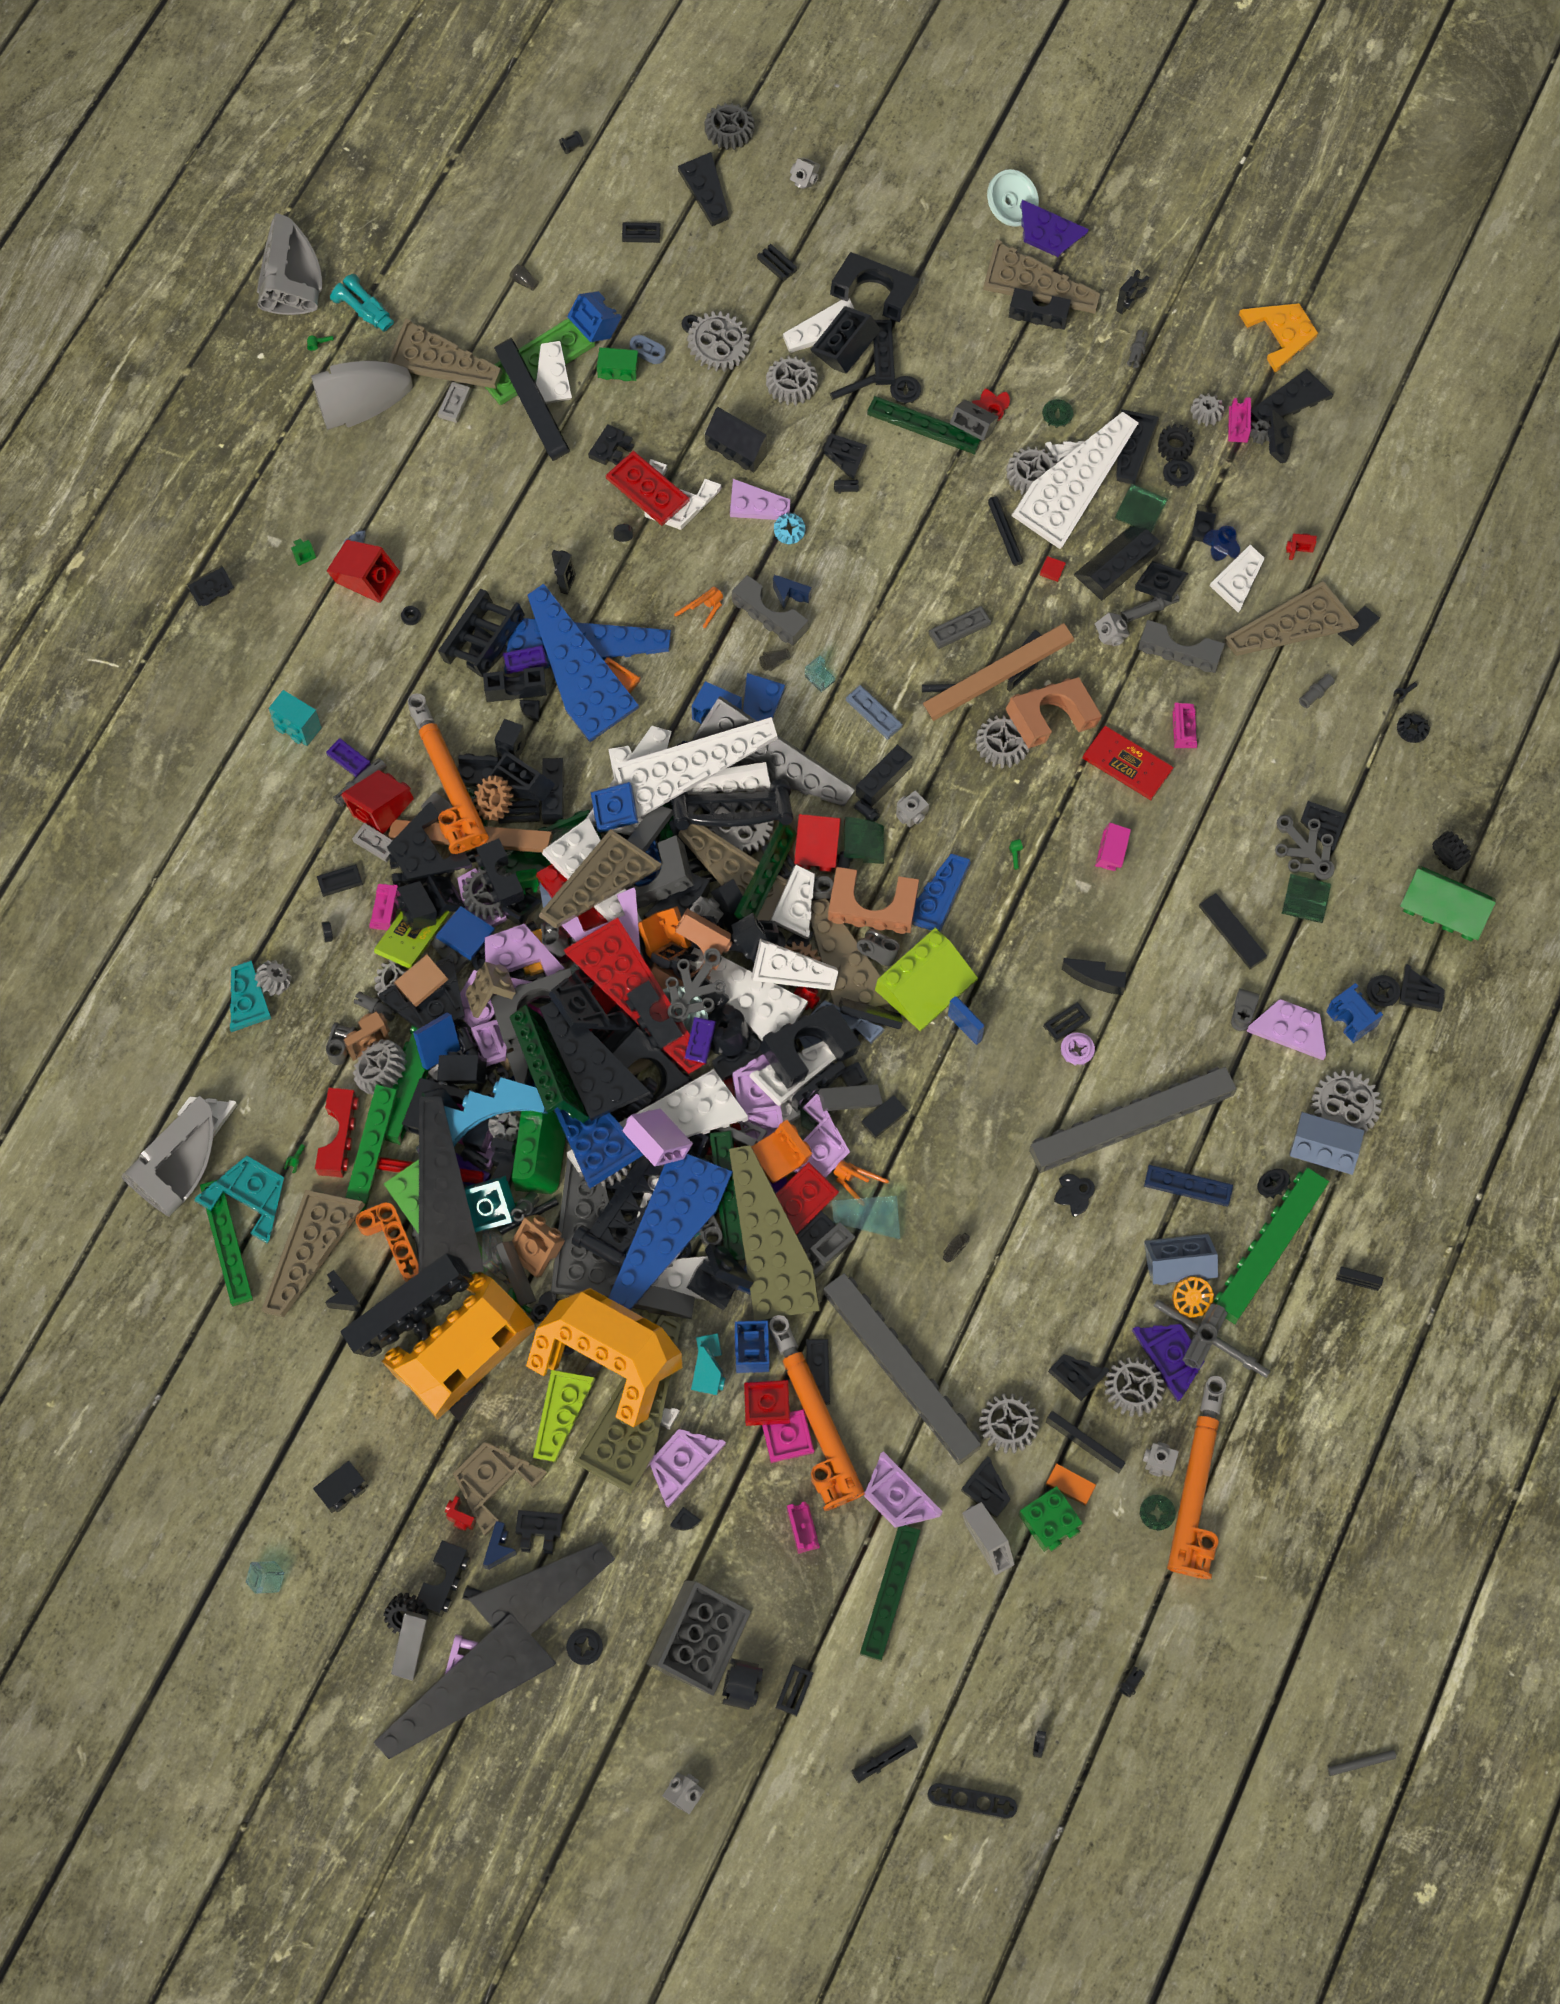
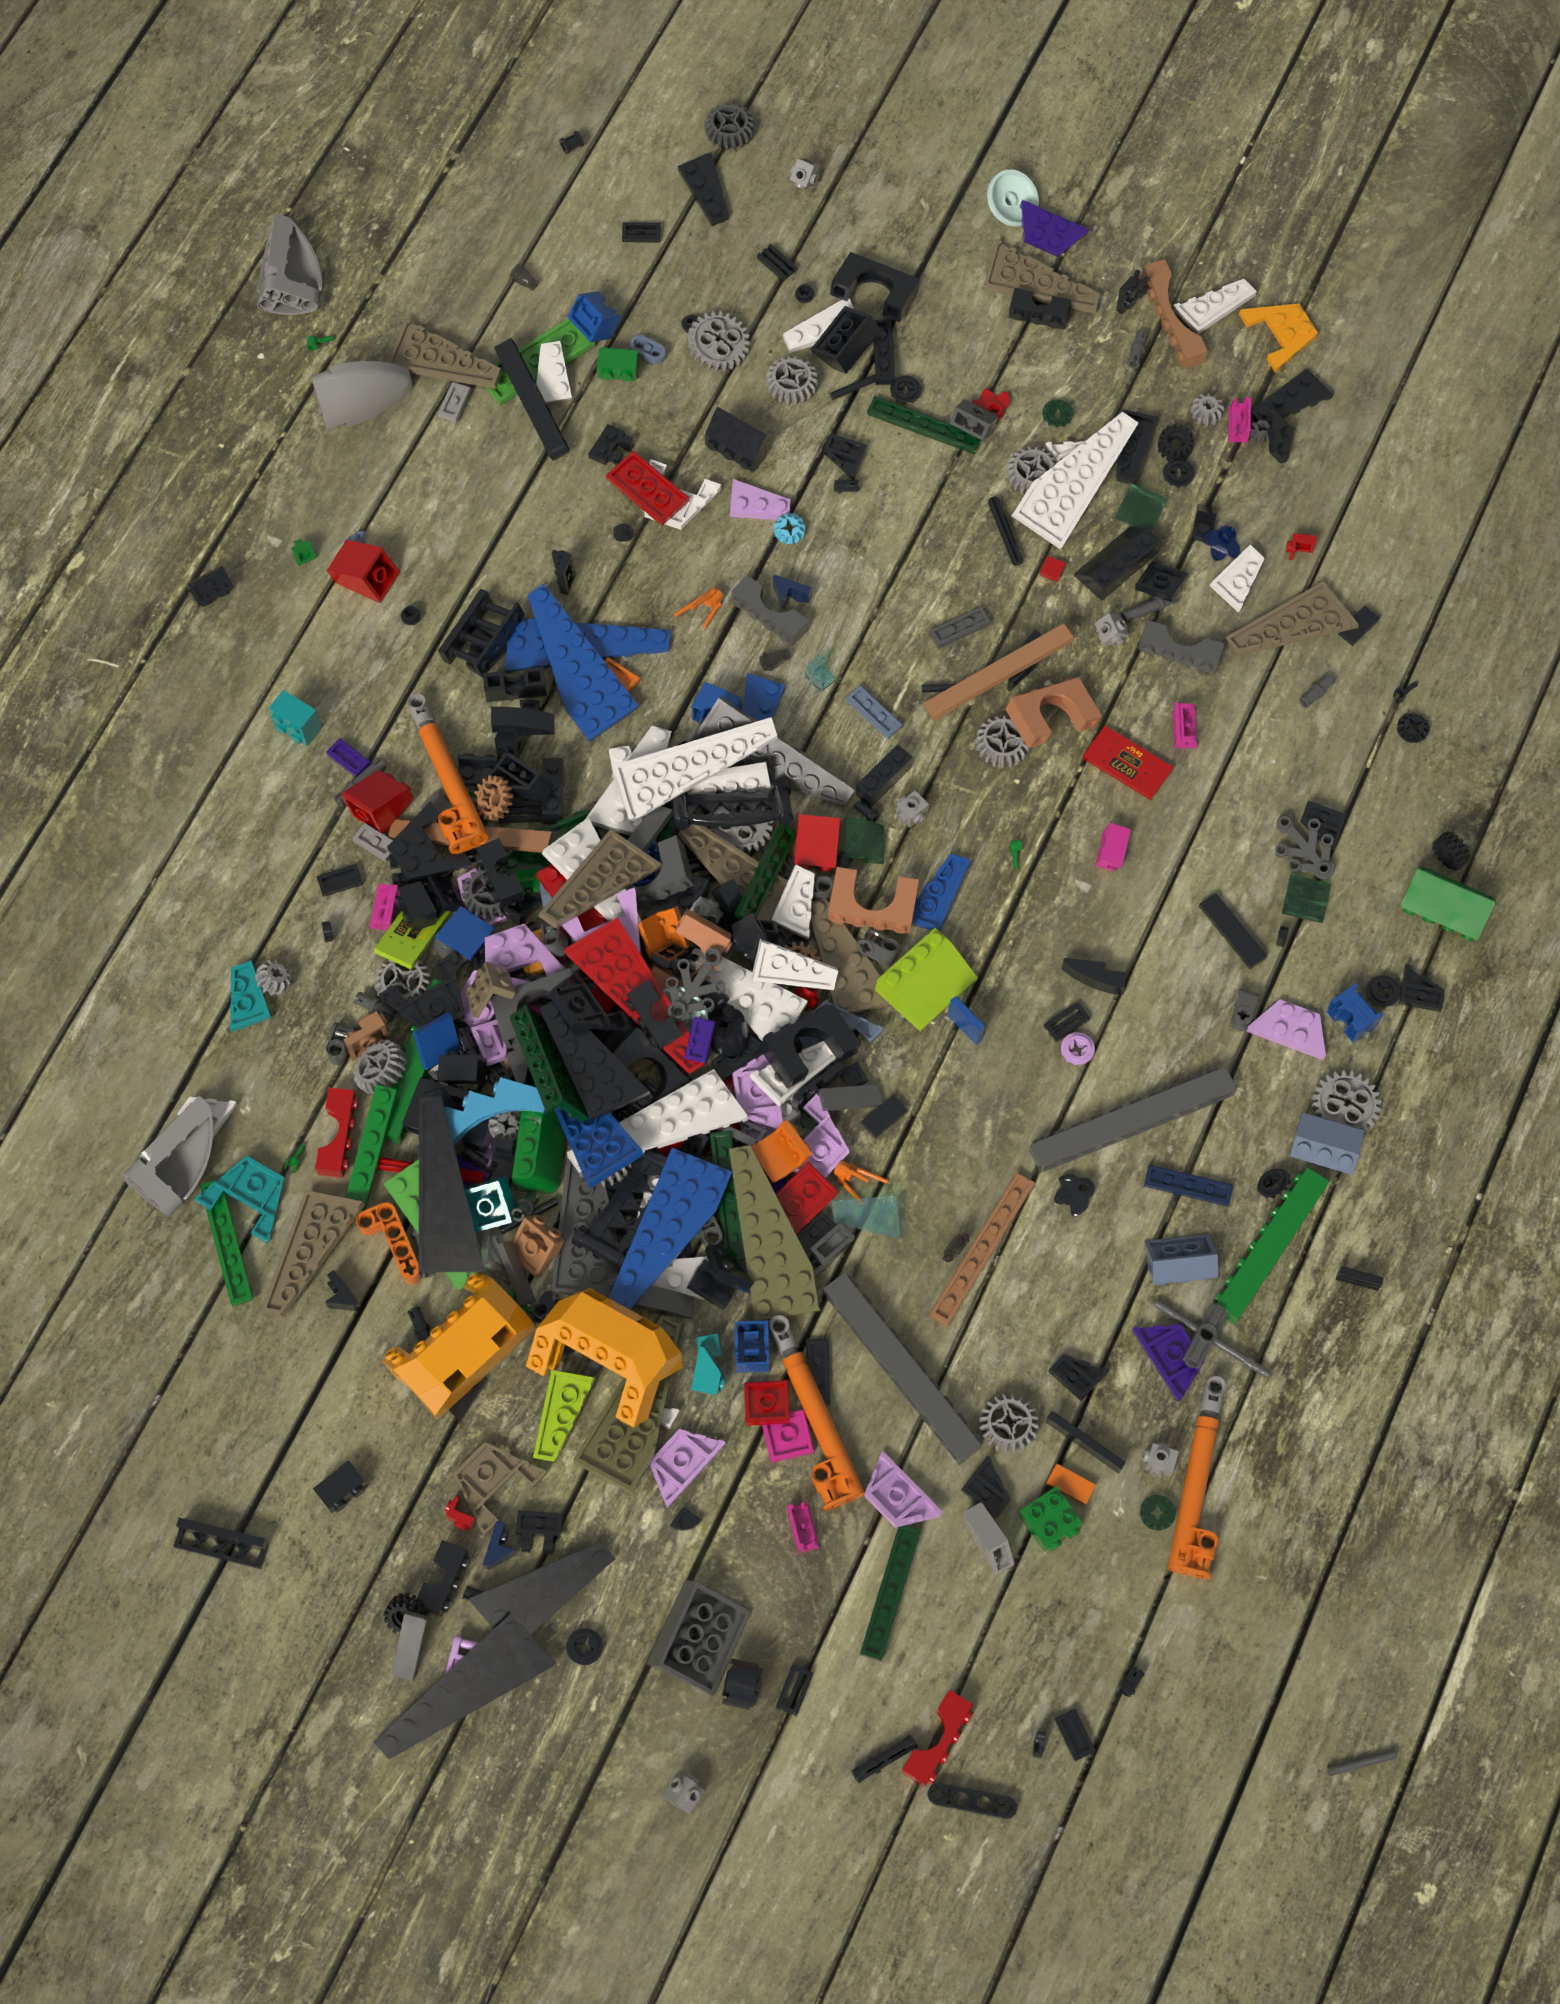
(221, 1534): none -> black fence
(265, 1577): clear light blue panel -> none
(370, 310): teal piece -> none
(407, 1306): black brick -> none
(420, 980): medium nougat slope -> none
(522, 721): none -> black slope
(524, 658): dark purple plate -> none
(614, 807): blue tile -> none
(657, 1137): lavender brick -> none
(804, 289): none -> black plate
(870, 1013): black tile -> none
(922, 1764): none -> red arch
(982, 1249): none -> medium nougat tile
(1074, 1735): none -> black tile
(1149, 1377): light grey gear -> none
(1187, 344): none -> medium nougat arch
(1192, 1296): light orange wheel -> none
(1213, 306): none -> white wing
(1282, 936): none -> black tile

